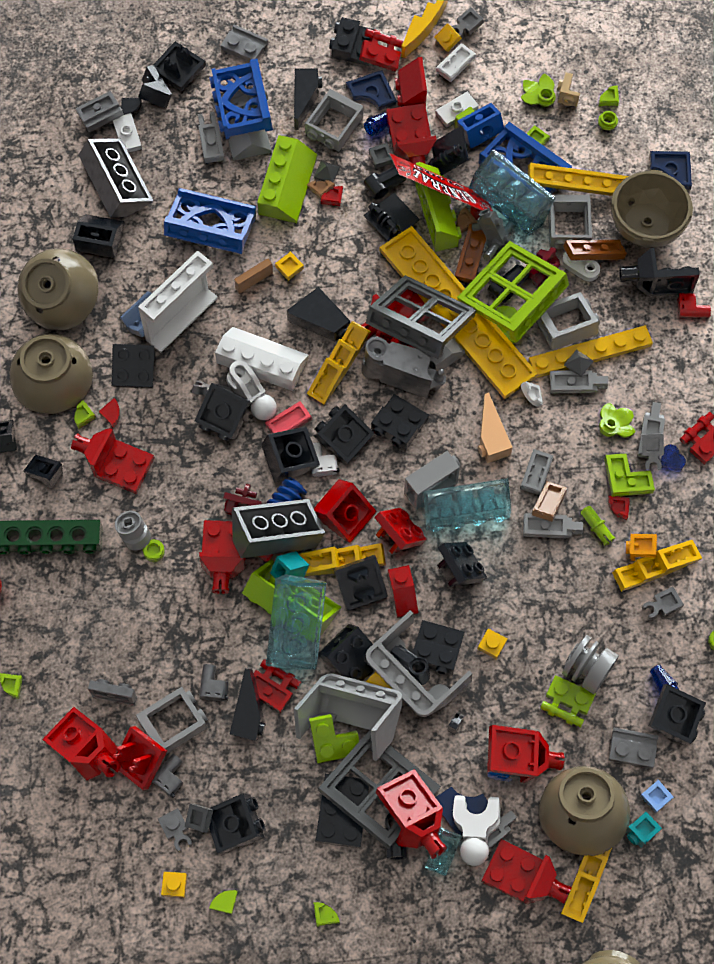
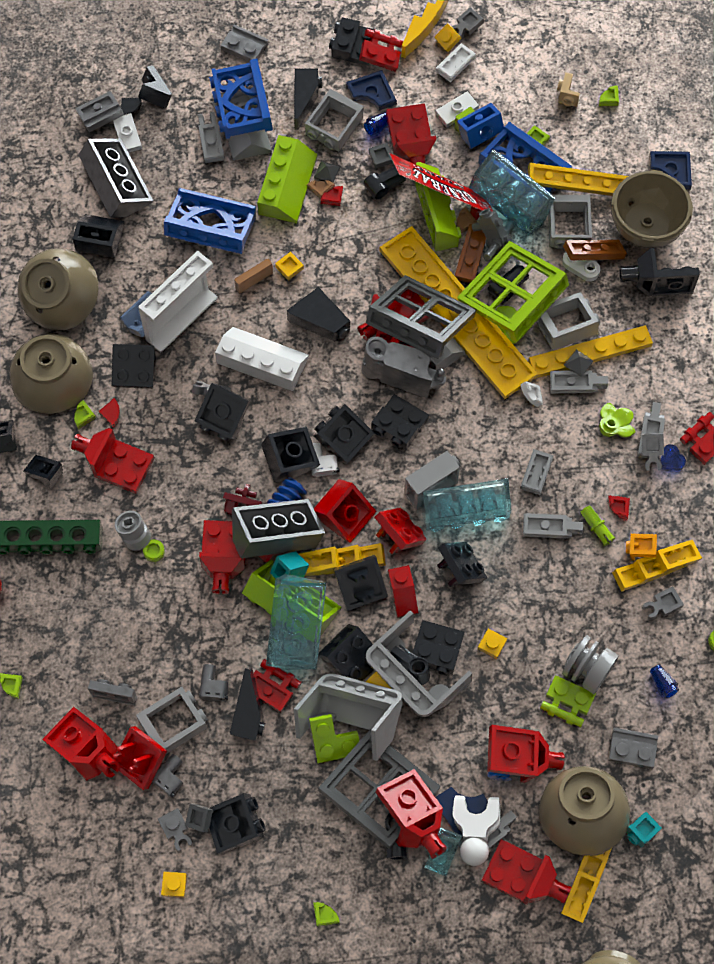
(179, 66): black plate -> none
(224, 902): lime tile -> none
(249, 387): white piece -> none
(289, 419): coral tile -> none
(333, 824): black plate -> none
(338, 363): yellow slope -> none
(391, 216): black hinge -> none
(411, 84): red slope -> none
(449, 151): black hinge -> none
(455, 723): black tile -> none
(493, 437): light nougat slope -> none
(536, 91): lime plate -> none
(548, 256): dark red hips -> none
(549, 501): tile -> none
(608, 116): lime plate -> none
(624, 482): lime plate -> none
(657, 796): light blue plate -> none
(677, 715): black plate -> none
(688, 309): red piece -> none

